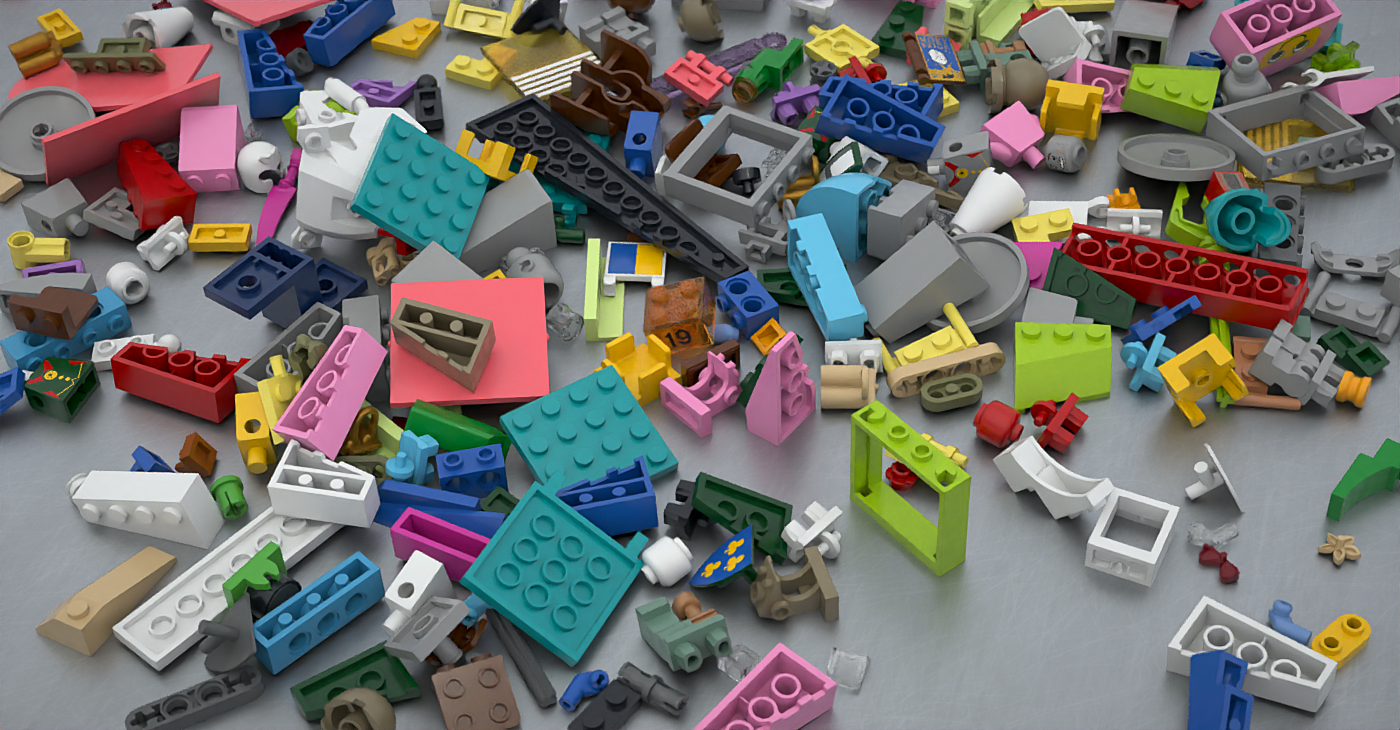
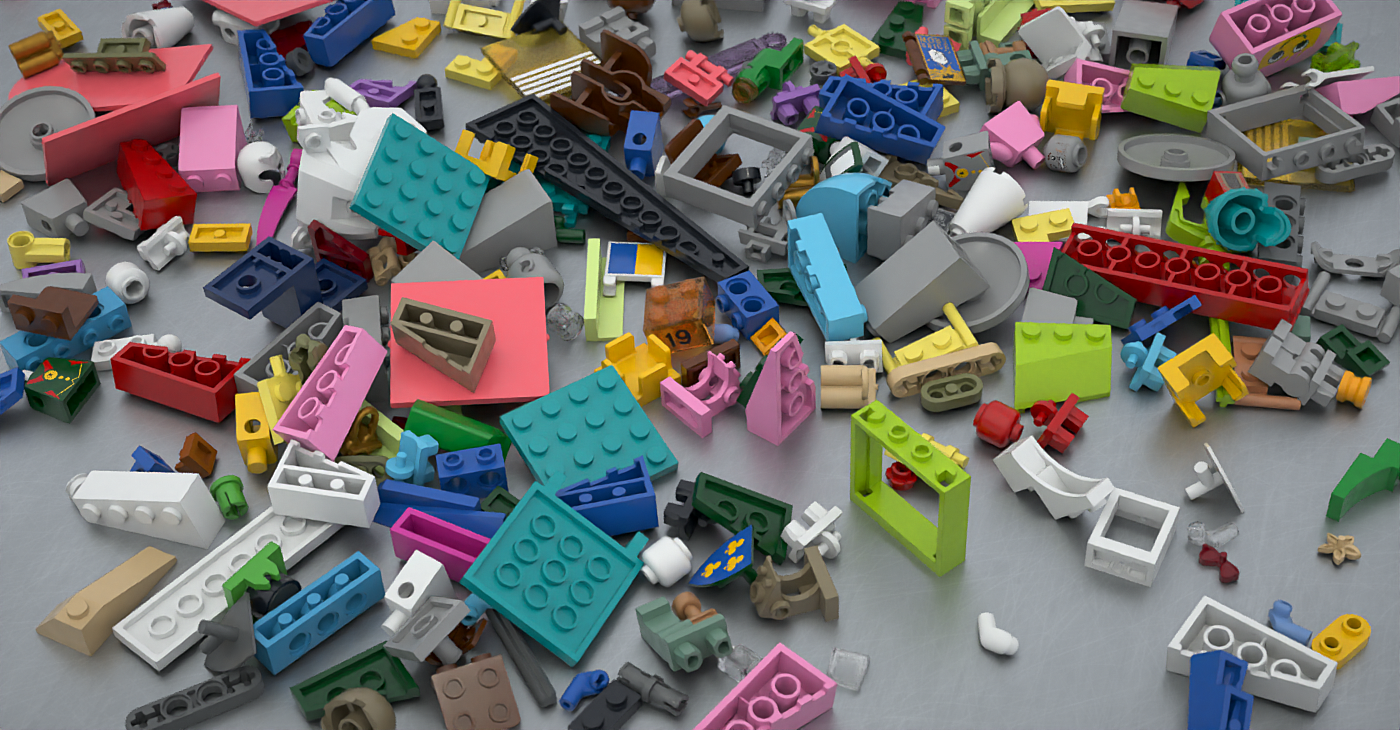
(338, 250): none -> dark red wing
(994, 638): none -> white arm

